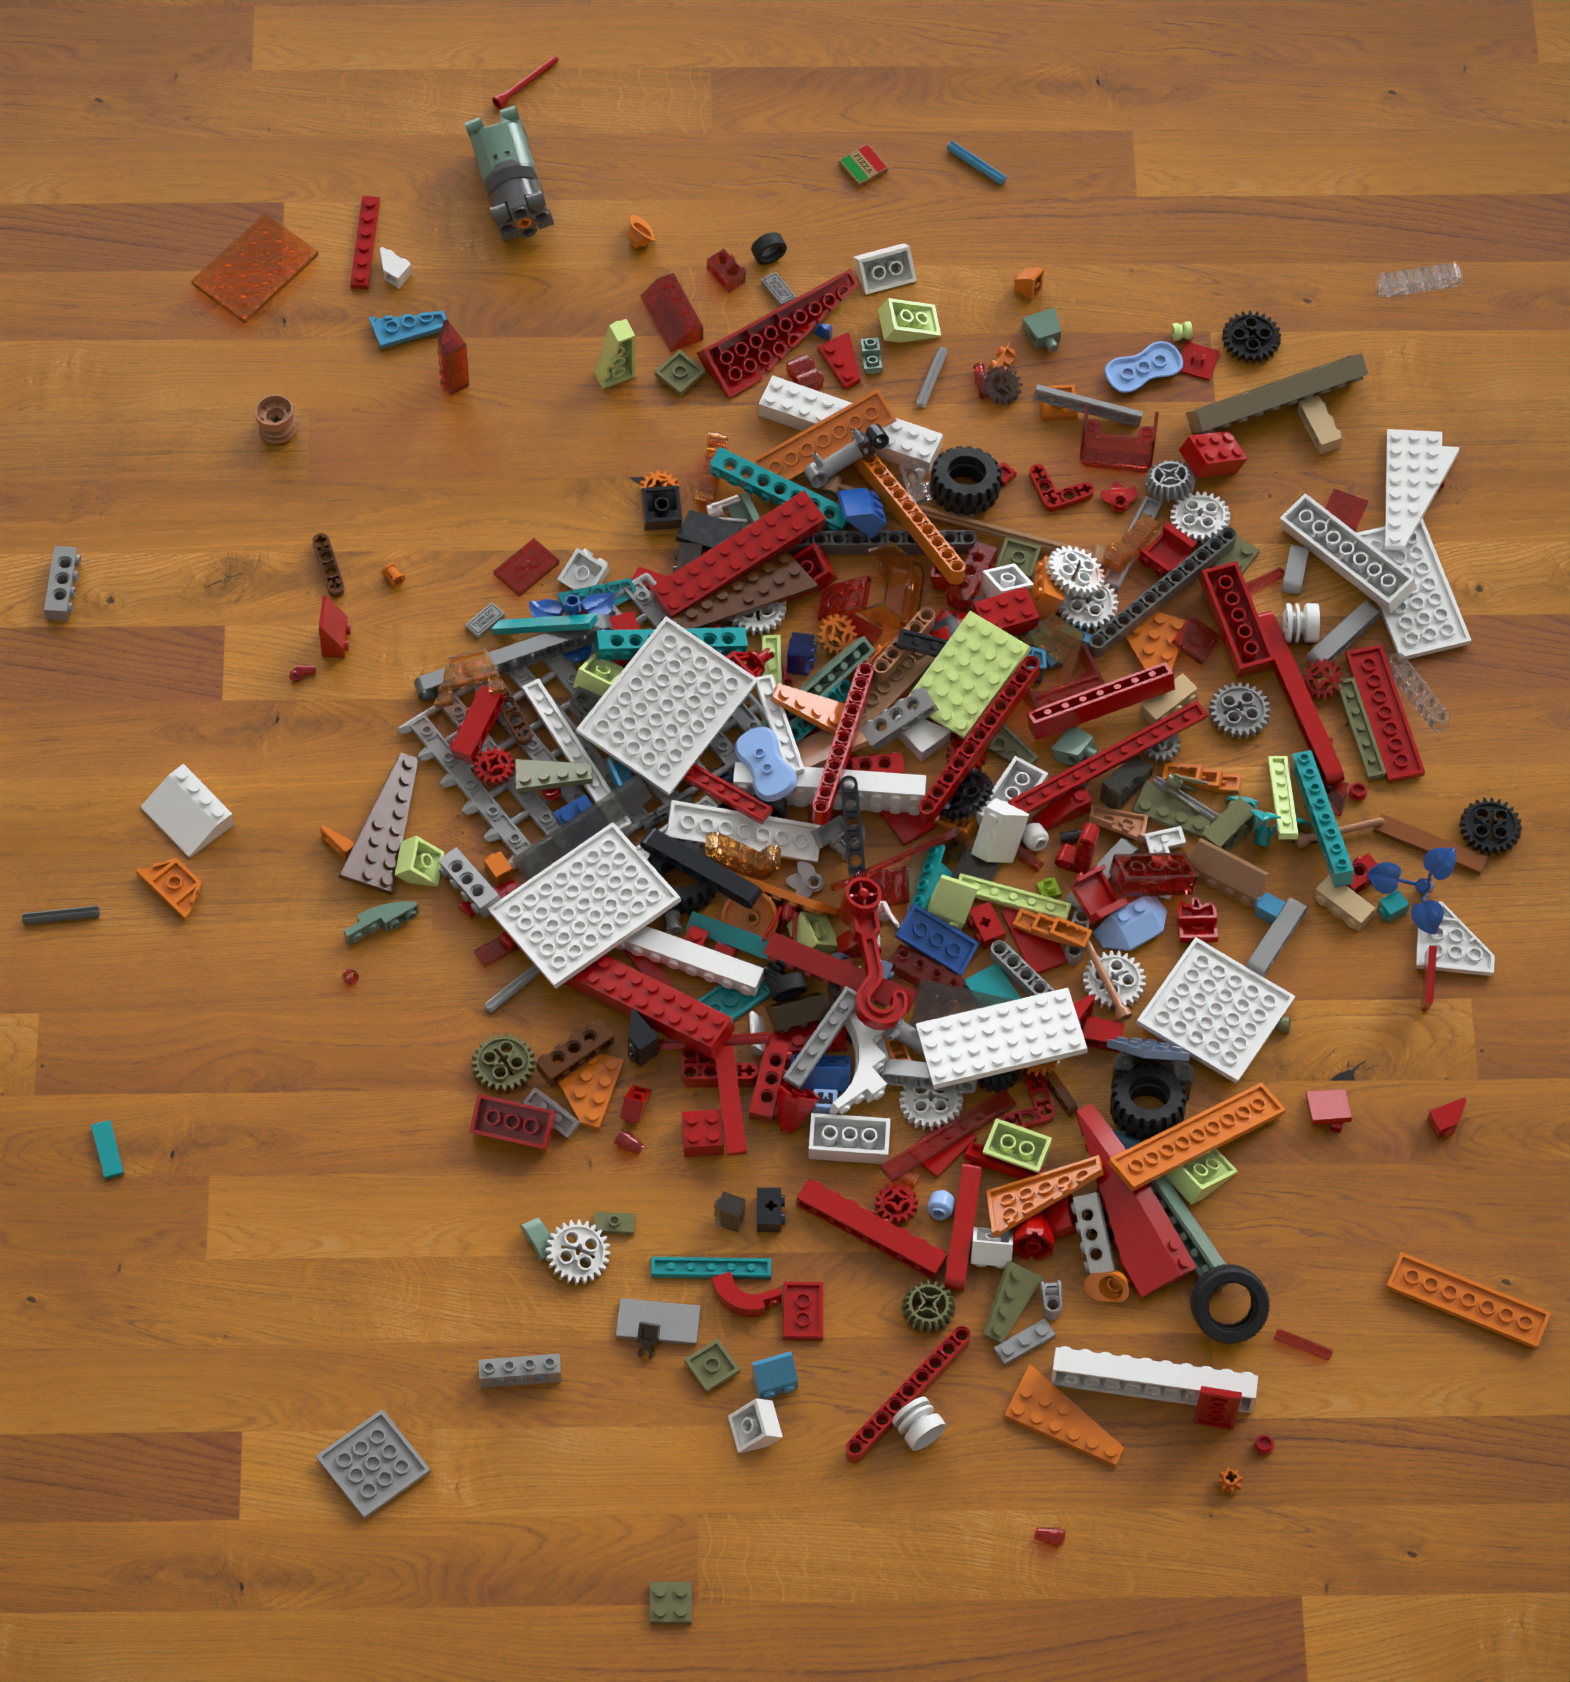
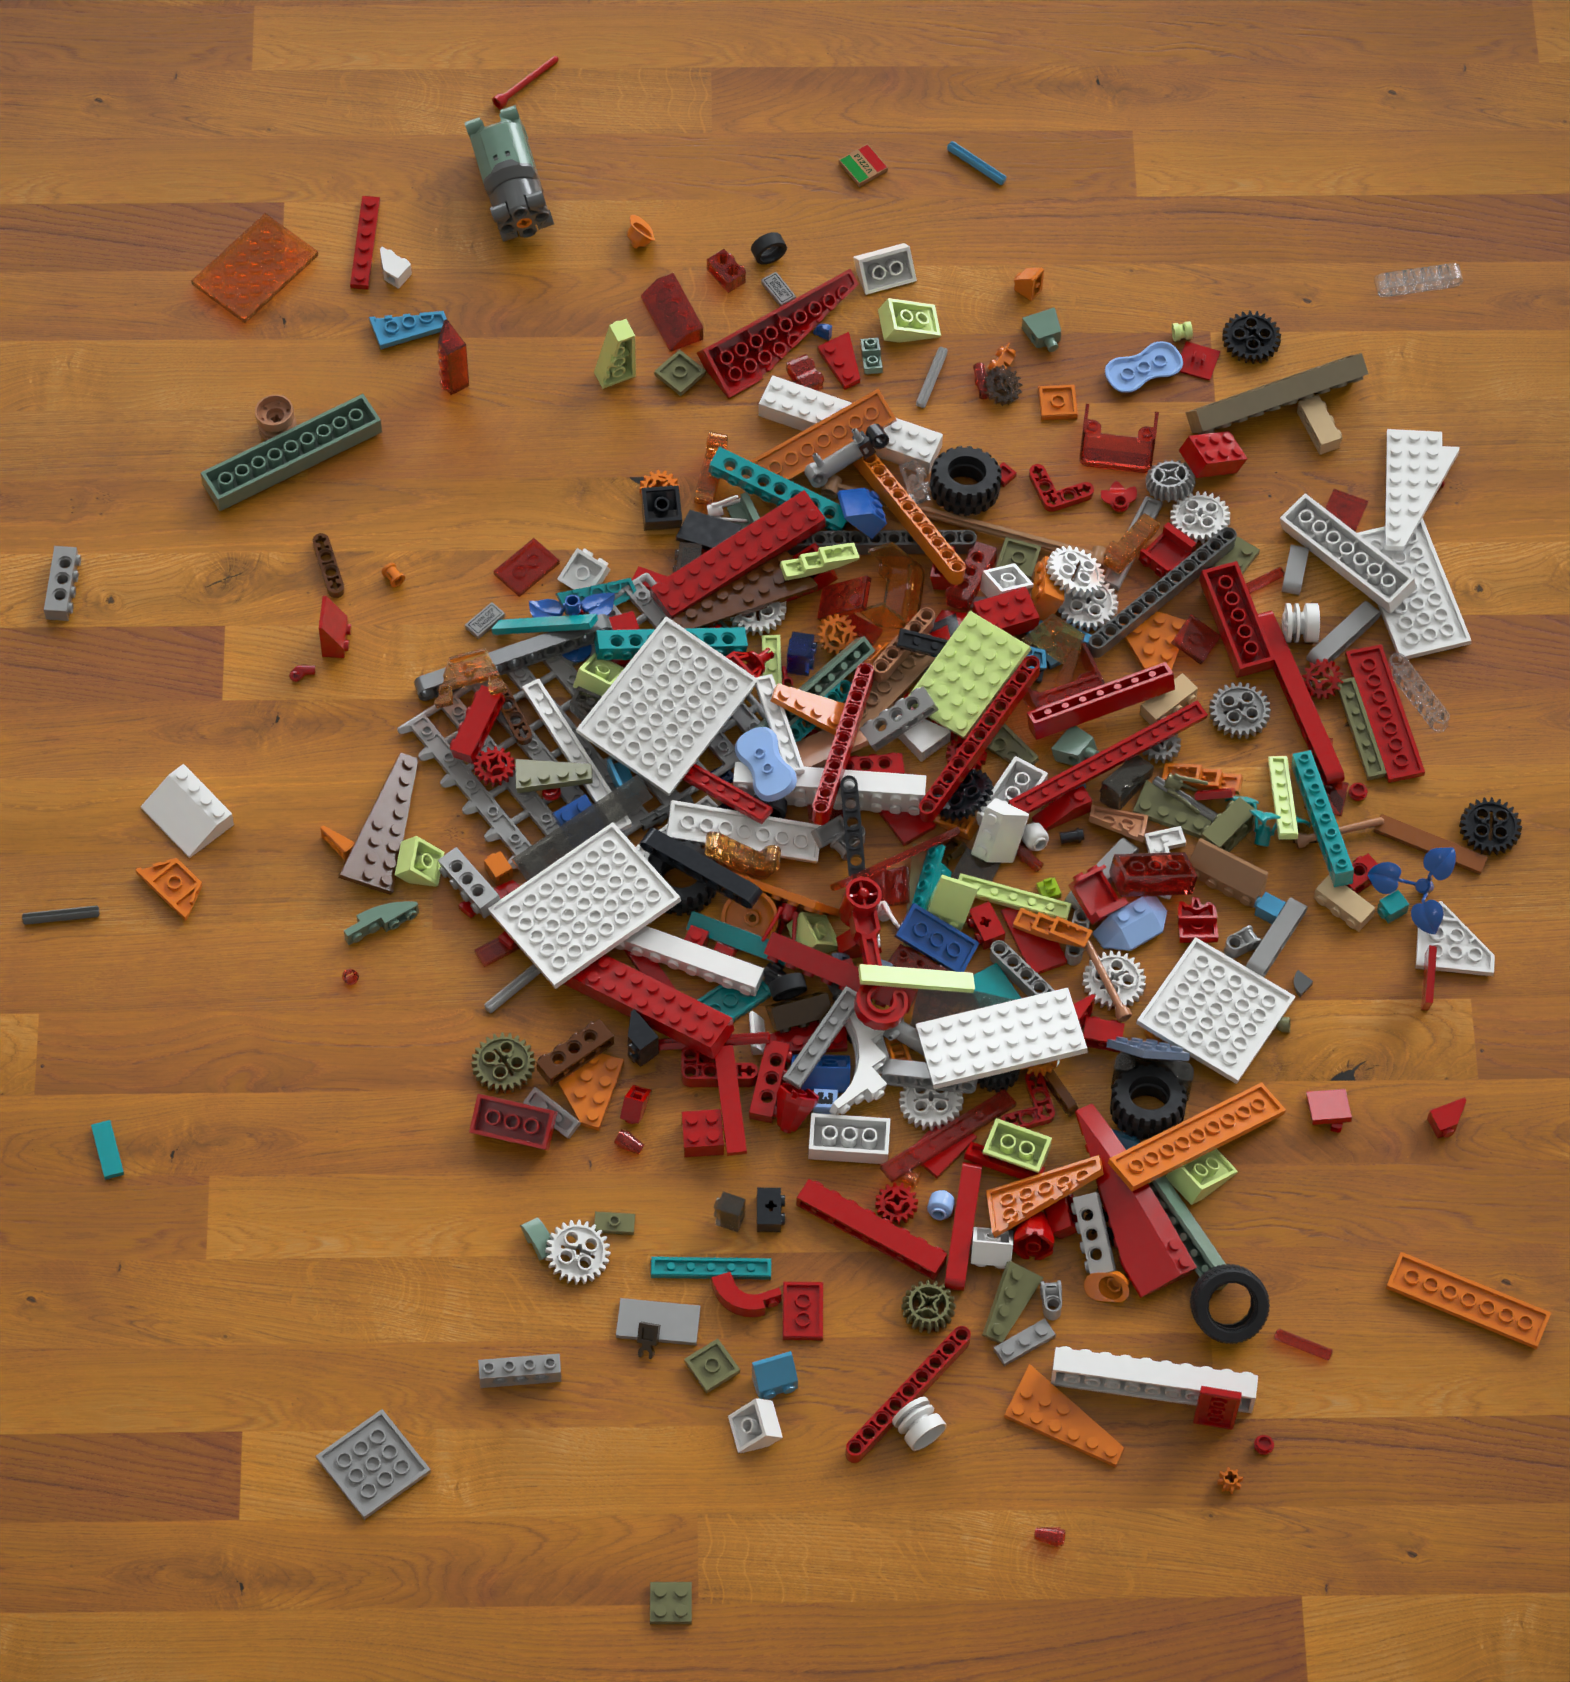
(291, 452): none -> sand green brick
(672, 922): light grey bush -> none
(802, 880): light grey plate -> none
(819, 562): none -> yellowish green slope
(916, 978): none -> yellowish green tile
(1079, 858): red beam -> none
(1096, 407): light grey tile -> none
(1215, 794): none -> red tile
(1244, 940): none -> light grey piece
(1301, 983): none -> dark grey tile

